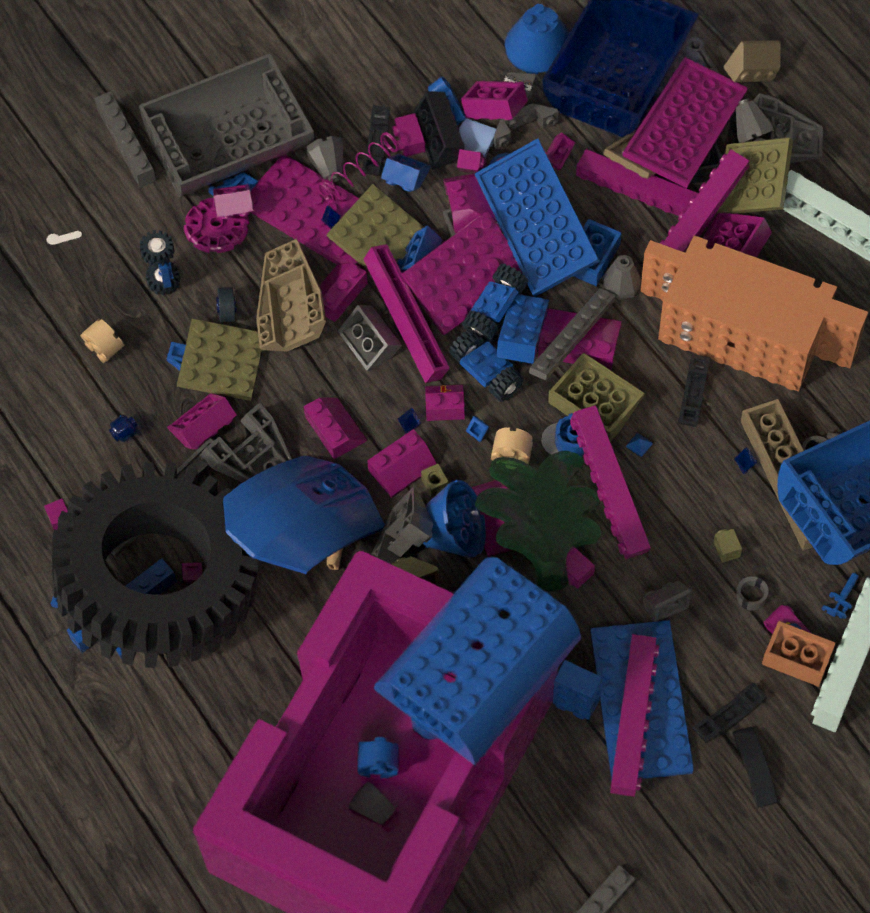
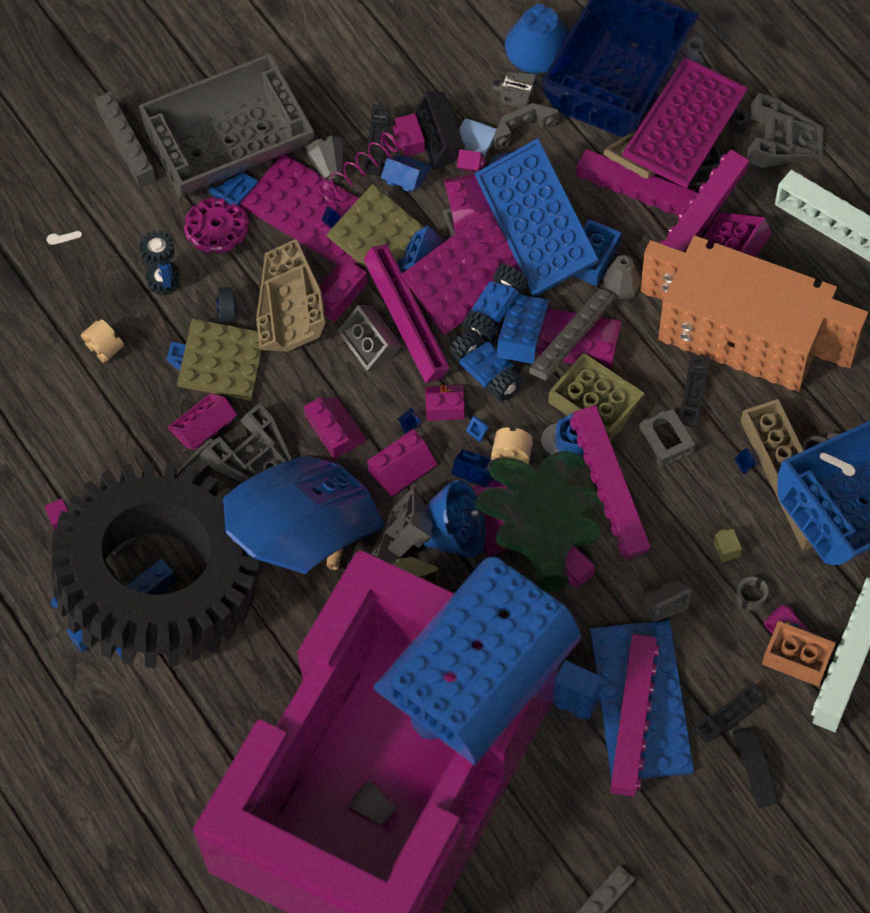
(123, 428): clear blue head -> none
(191, 572): magenta plate -> none
(233, 201): slope -> none
(378, 758): blue brick -> none
(432, 474): olive brick -> none
(442, 85): blue plate -> none
(472, 468): none -> clear blue brick
(494, 100): magenta brick -> none
(559, 150): magenta slope -> none
(639, 445): blue slope -> none
(671, 455): none -> dark grey panel
(751, 121): dark grey cone -> none
(754, 61): dark tan slope -> none
(765, 180): olive plate -> none
(841, 598): blue piece -> none
(846, 468): none -> white sticker

